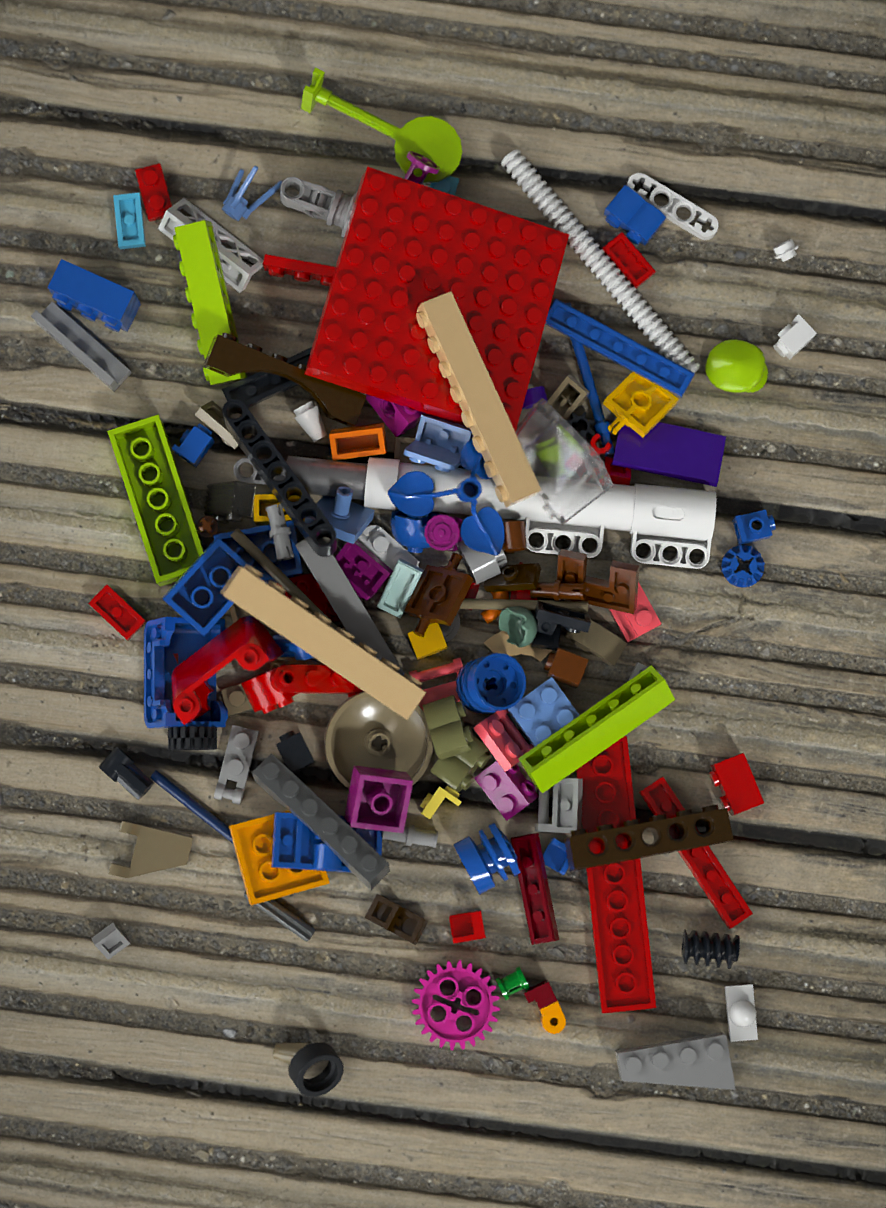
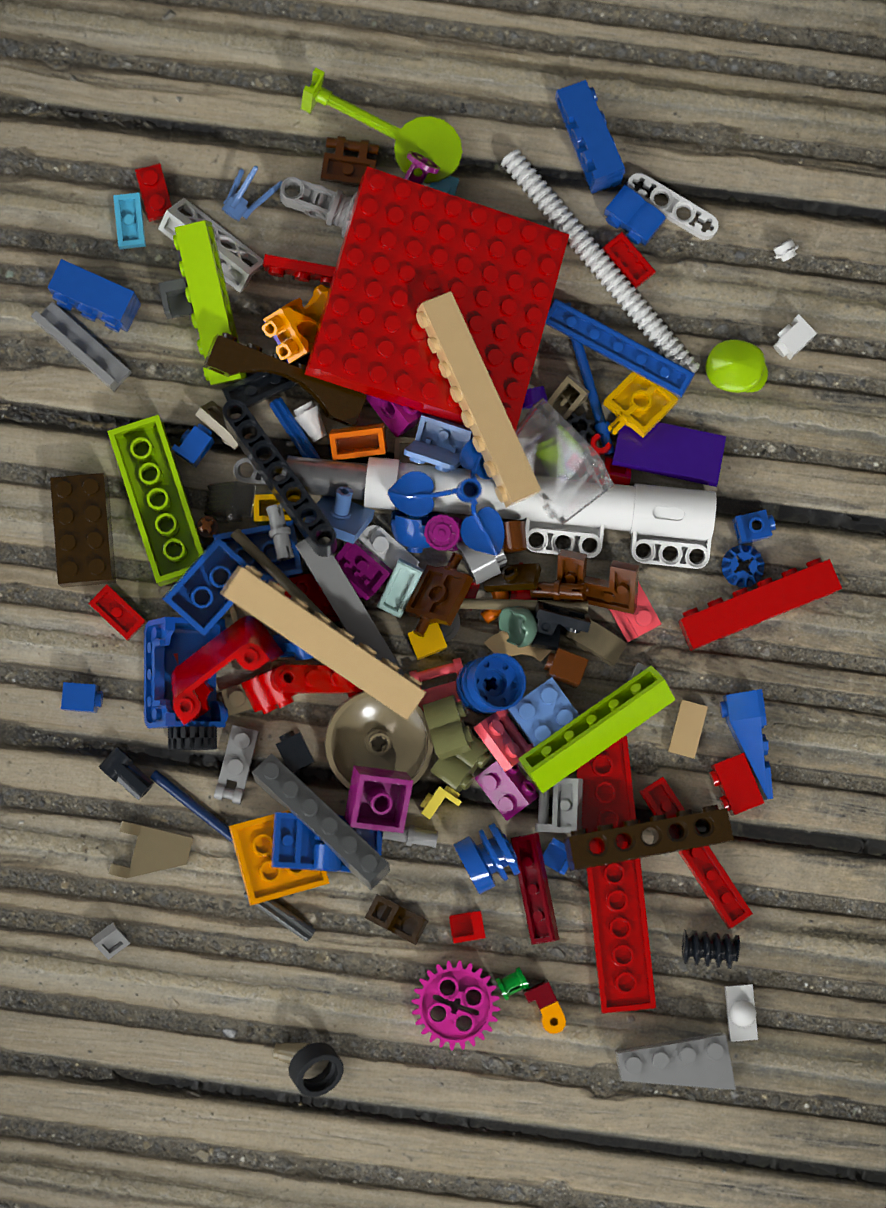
(81, 697): none -> blue brick
(83, 530): none -> dark brown brick
(174, 298): none -> dark grey panel
(293, 429): none -> blue axle
(295, 325): none -> light orange hips
(347, 169): none -> reddish brown plate
(590, 136): none -> blue wedge
(687, 729): none -> tan tile
(746, 719): none -> blue wedge
(760, 604): none -> red brick

